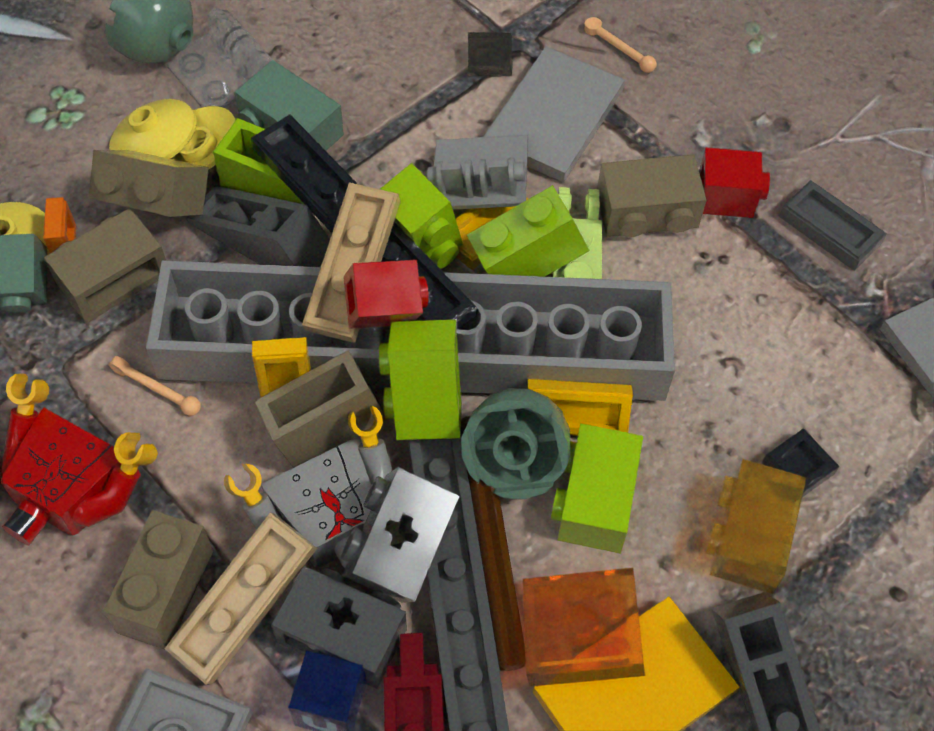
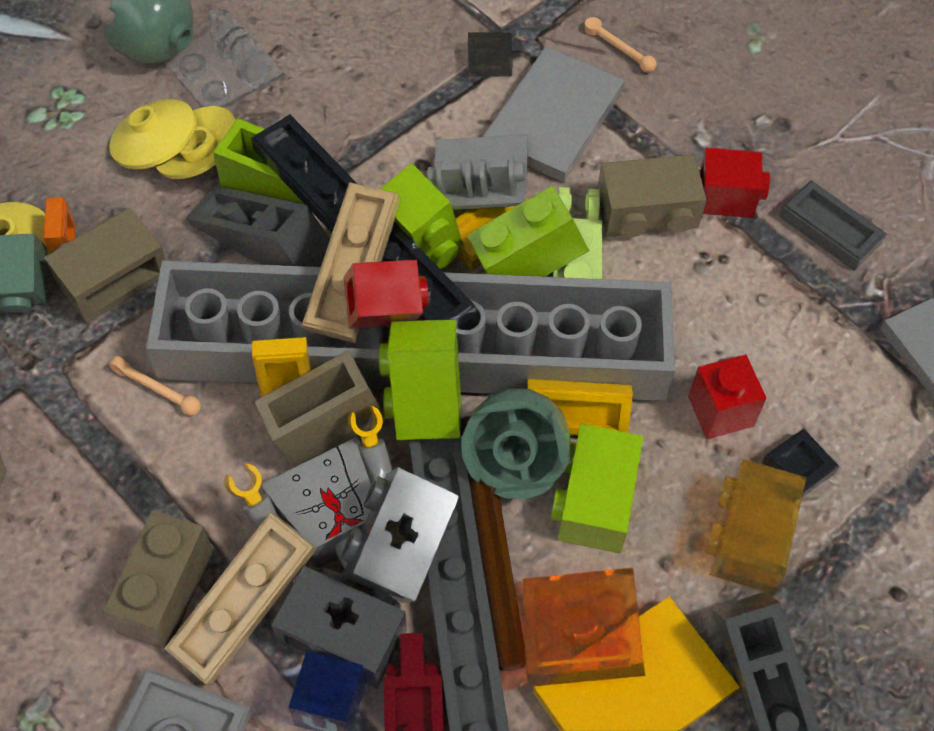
(62, 470): red torso -> none
(148, 182): dark tan brick -> none
(278, 92): sand green brick -> none
(726, 396): none -> red brick

